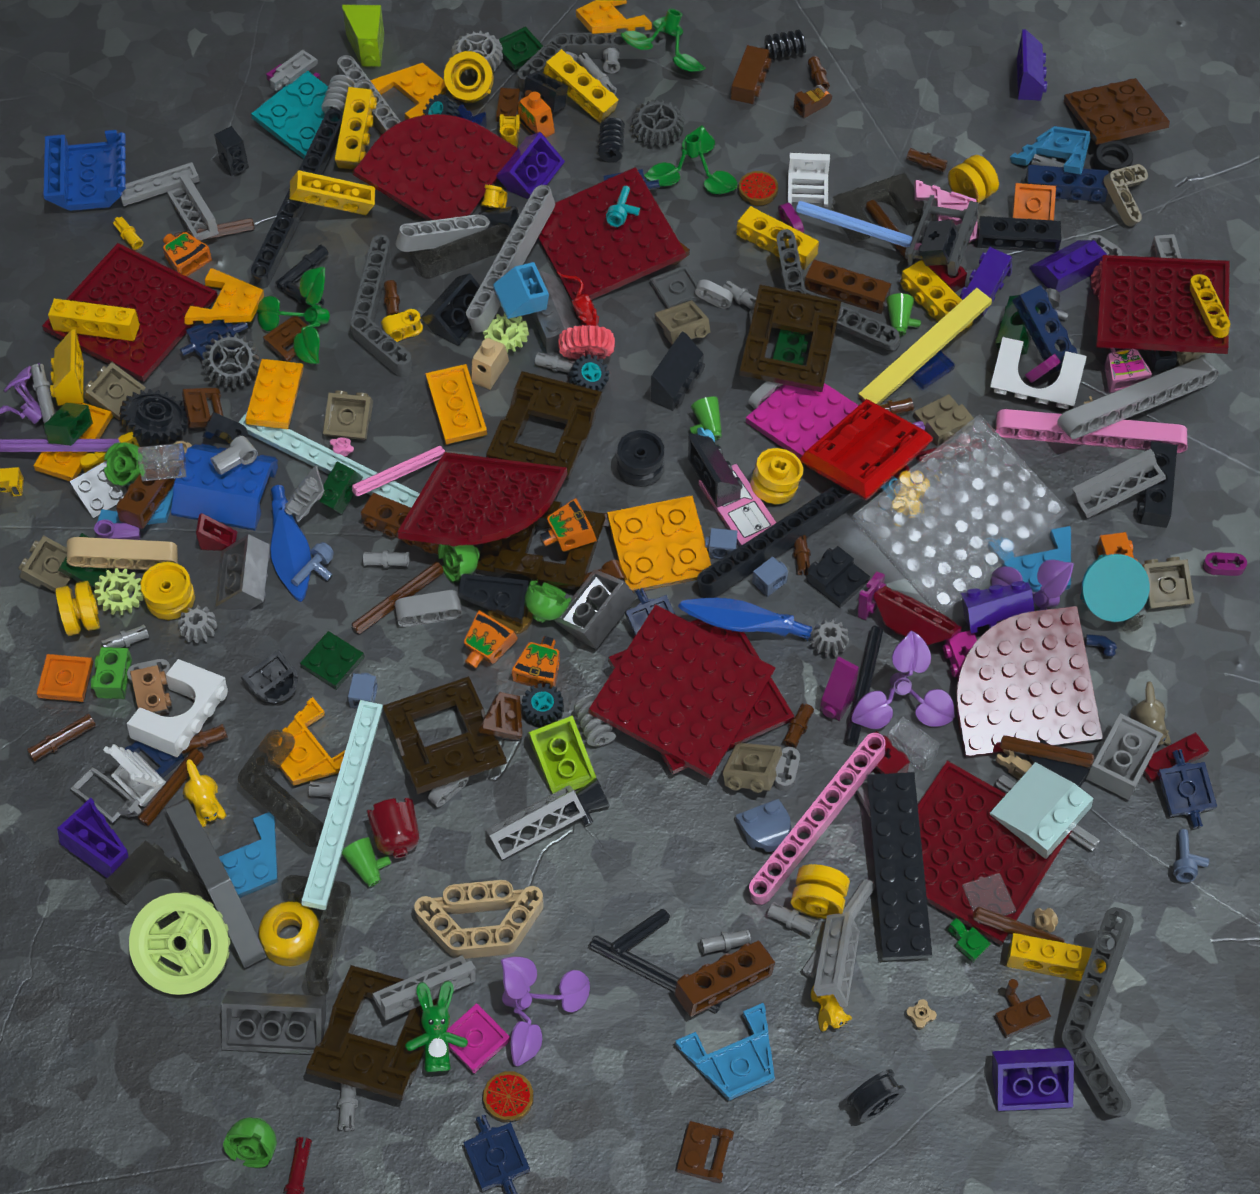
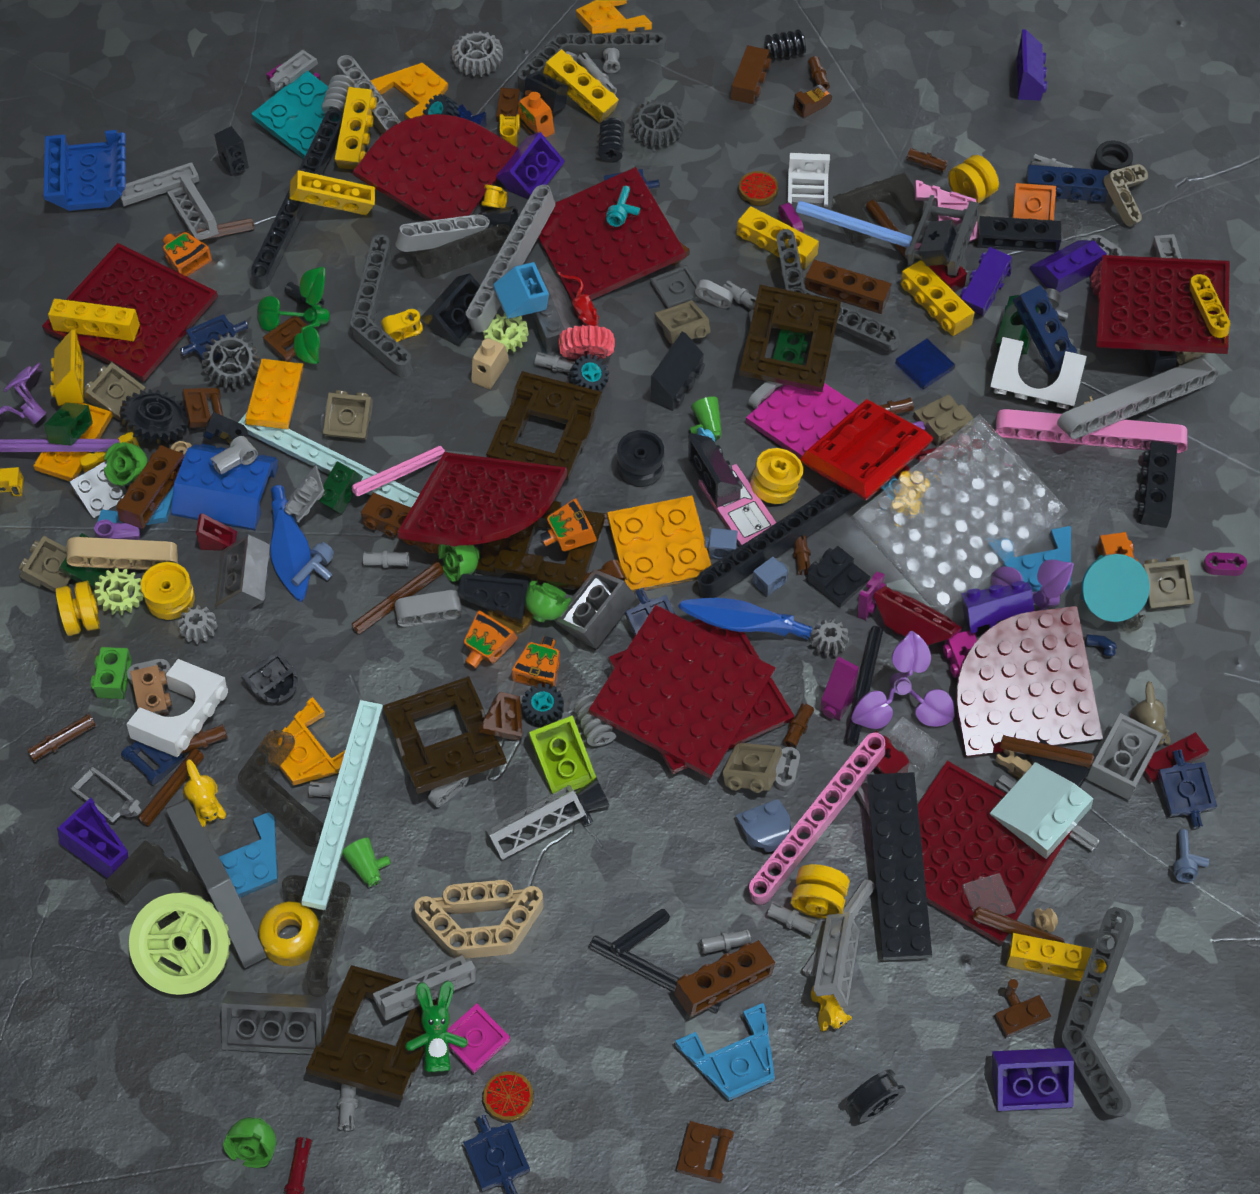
(41, 387): light grey pin -> none
(65, 678): orange plate -> none
(126, 638): light grey pin -> none
(128, 233): yellow axle -> none
(135, 775): white plate -> none
(162, 462): clear brick -> none
(235, 303): light orange wing -> none
(307, 263): black pin -> none
(332, 660): dark green plate -> none
(342, 446): bright pink plate -> none
(362, 687): sand blue brick -> none
(365, 32): lime slope -> none
(391, 298): reddish brown pin -> none
(394, 827): dark red cylinder -> none
(456, 404): light orange plate -> none
(462, 62): yellow piece -> none
(517, 977): medium lavender plant -> none
(519, 47): dark green plate -> none
(670, 25): green plant -> none
(694, 145): green plant -> none
(899, 311): bright green piece -> none
(917, 1019): tan plate -> none
(926, 347): light yellow tile -> none
(970, 942): green plate -> none
(1043, 368): magenta beam -> none
(1060, 143): dark azure wing -> none
(1115, 480): light grey fence -> none
(1116, 111): reddish brown piece -> none
(1125, 369): torso -> none

